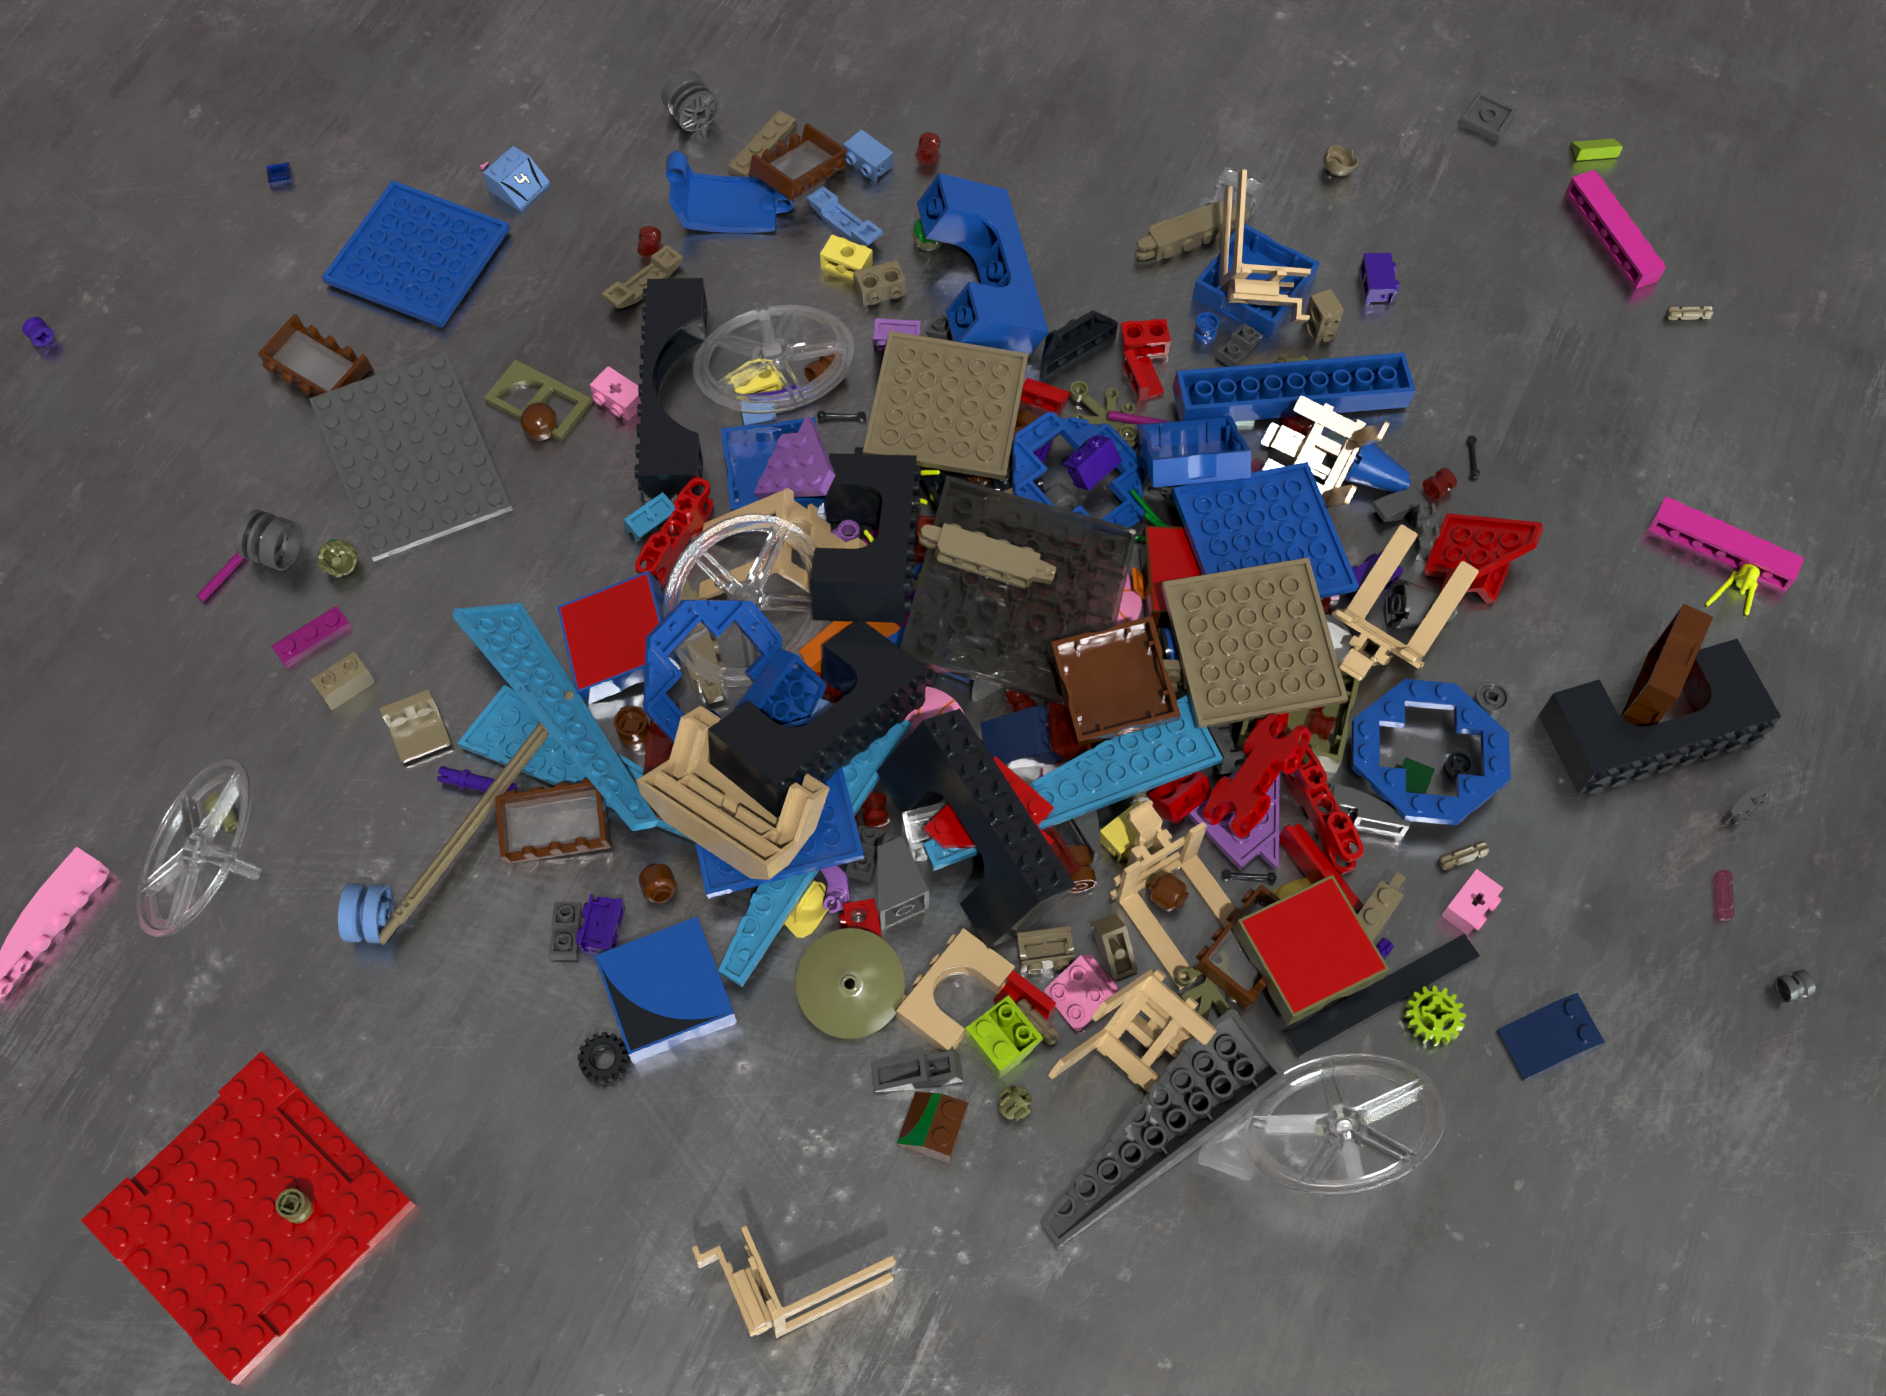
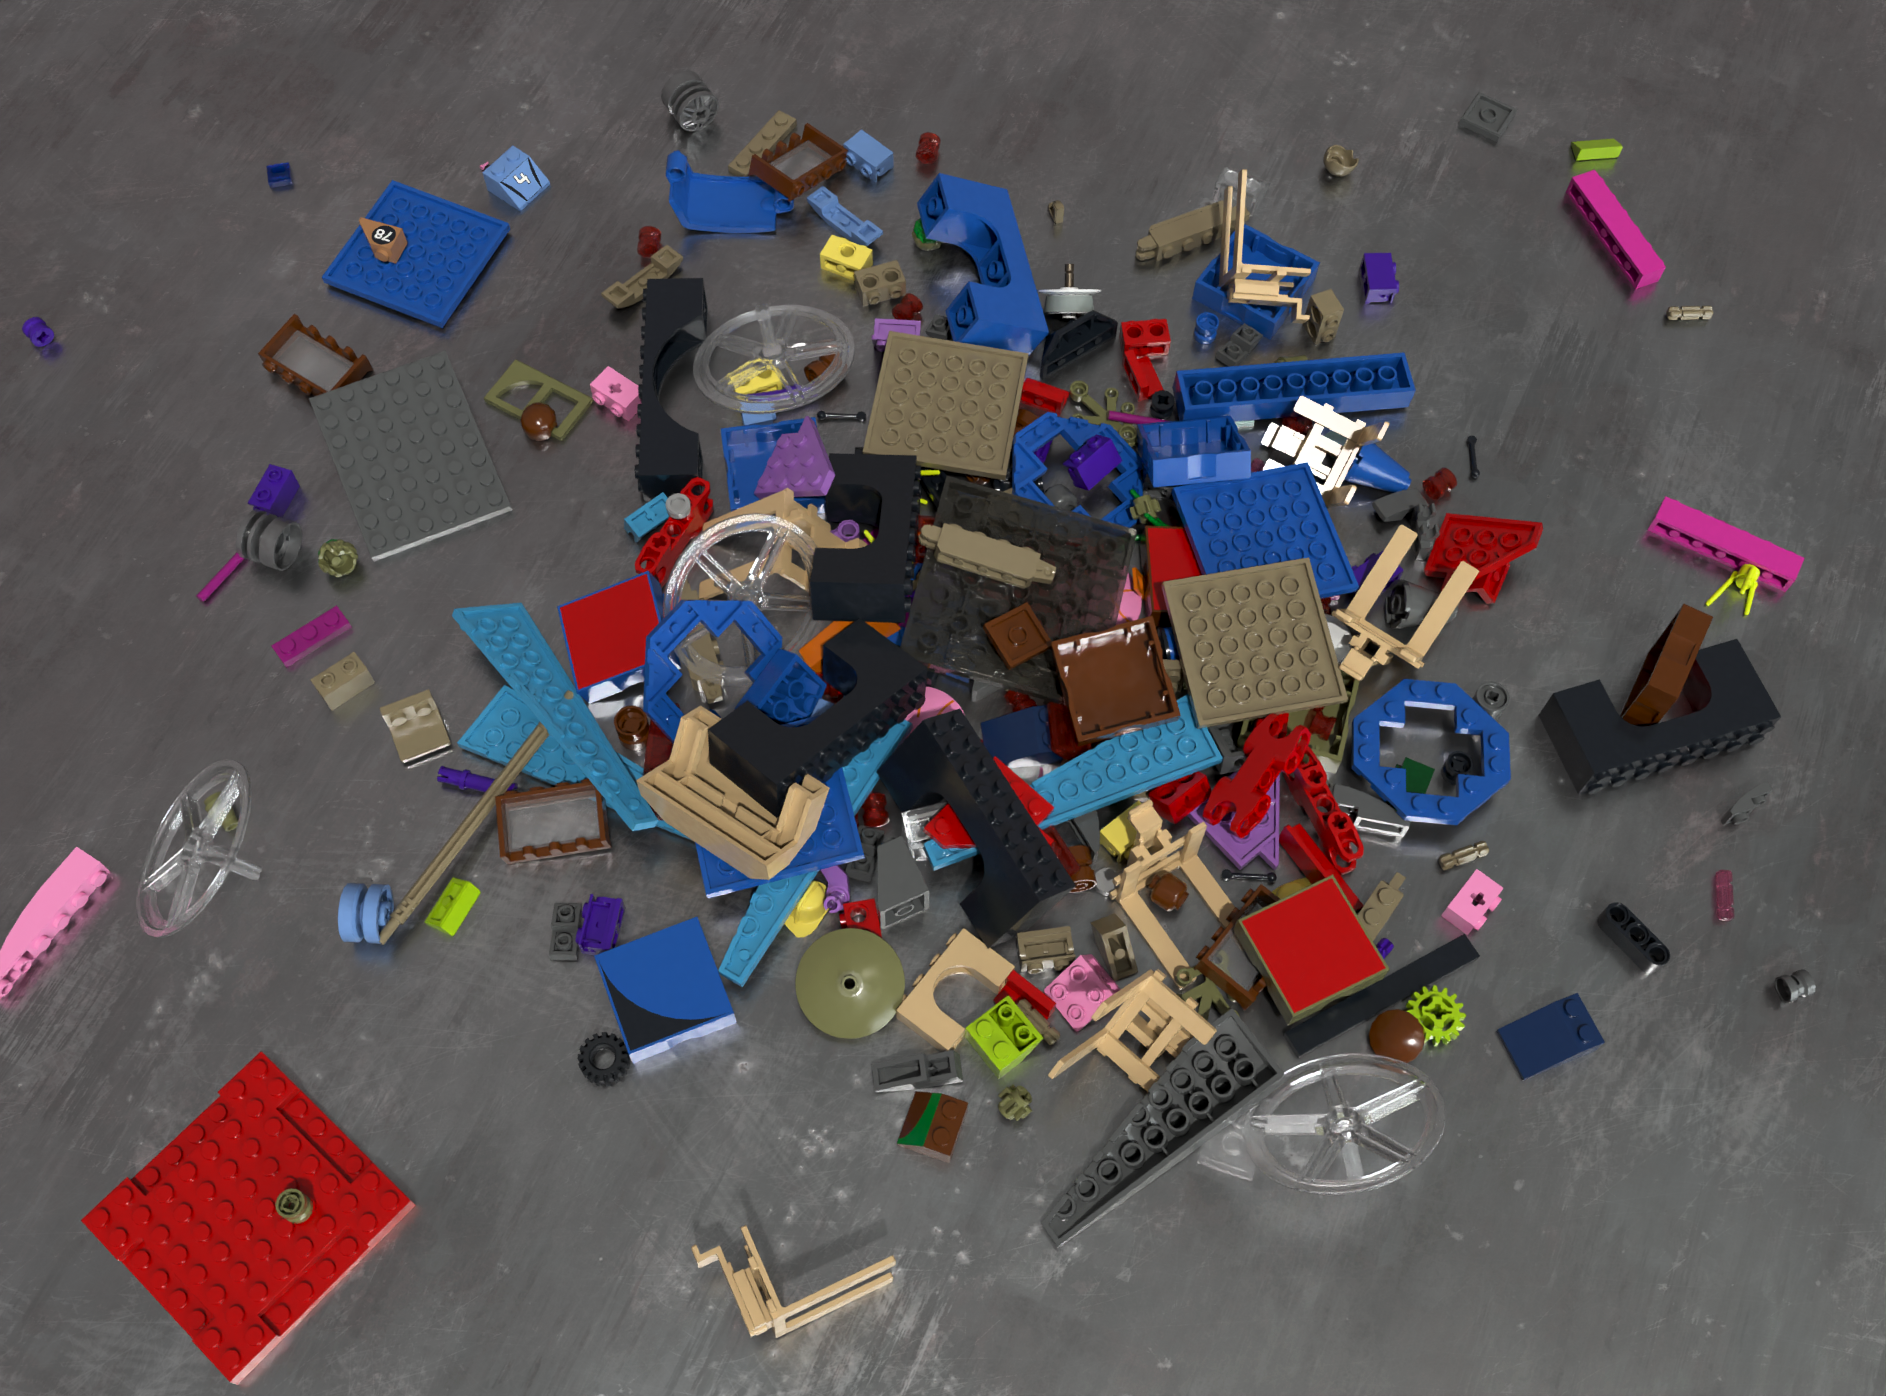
(275, 491): none -> dark purple hinge
(384, 240): none -> medium nougat slope
(453, 906): none -> lime slope
(657, 883): reddish brown head -> none
(678, 506): none -> light grey tile
(909, 306): none -> clear red wheel
(1017, 636): none -> reddish brown plate
(1056, 211): none -> dark tan tile
(1069, 299): none -> piece
(1105, 881): none -> light grey tile
(1144, 505): none -> olive gear
(1164, 410): none -> black wheel
(1397, 1035): none -> reddish brown dish
(1636, 951): none -> black beam

